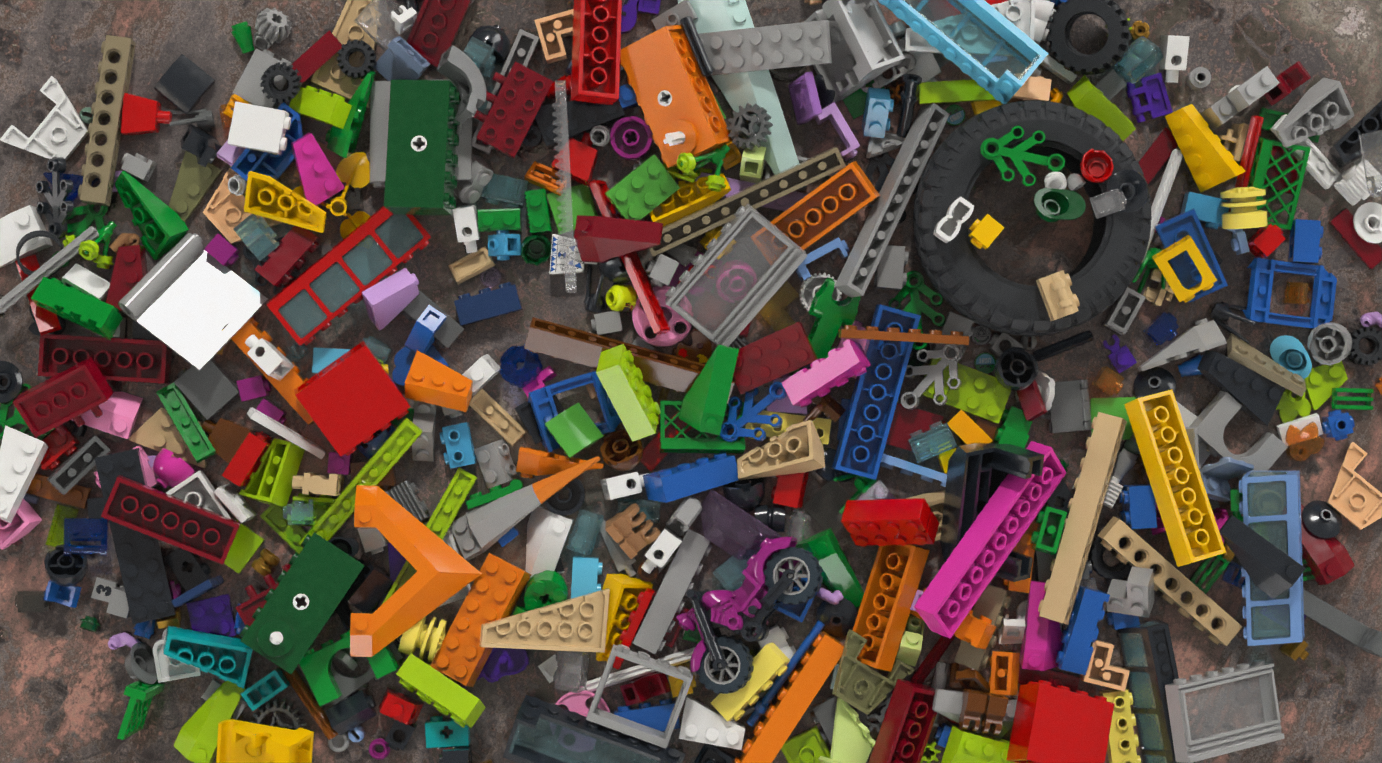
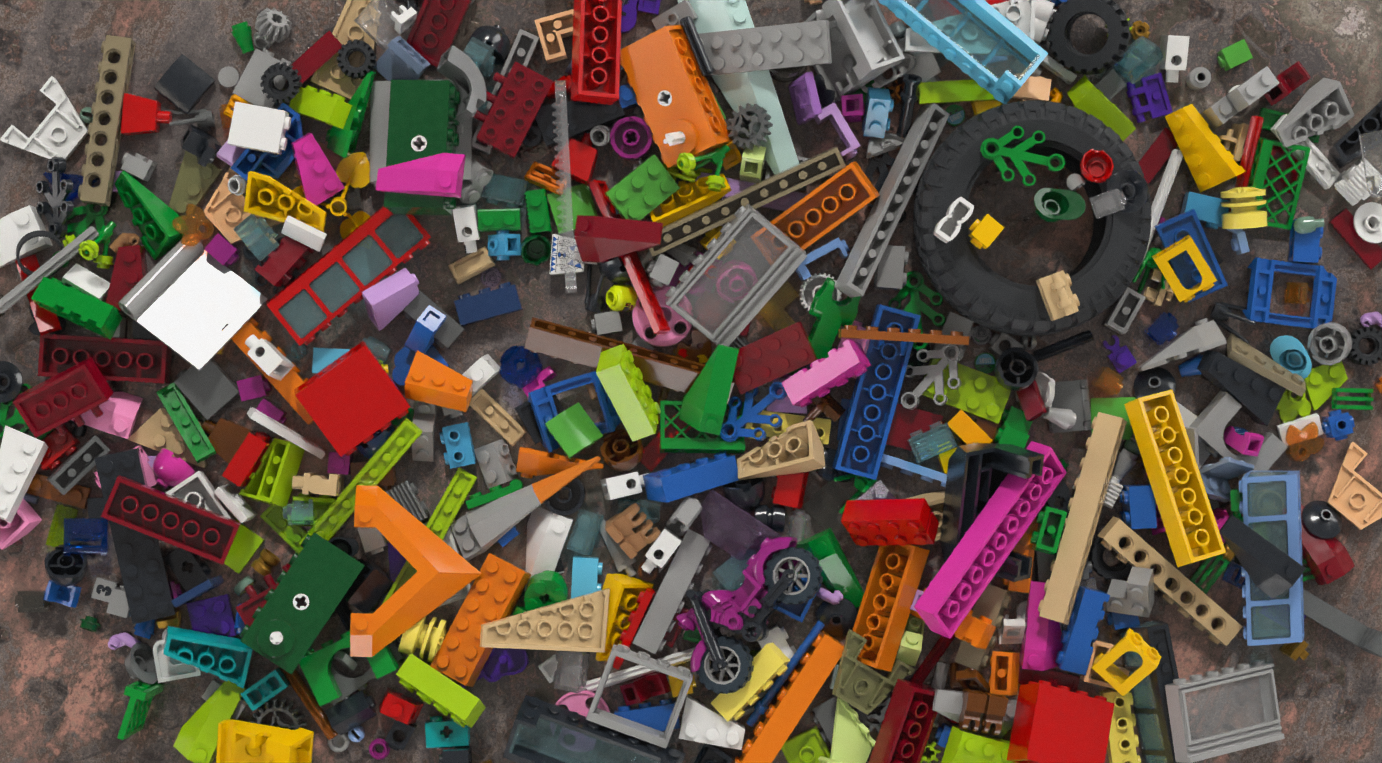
(190, 226): none -> clear orange plate
(228, 77): none -> light grey tile
(240, 587): none -> sand green tile
(304, 233): none -> white tile
(425, 176): none -> dark pink wedge
(853, 108): none -> magenta brick
(1055, 180): white tile -> none
(1061, 417): none -> light grey cone
(1106, 668): none -> yellow panel
(1234, 55): none -> bright green brick
(1243, 441): none -> dark pink leg
(1265, 240): red brick -> none
(1307, 224): none -> sand green cylinder

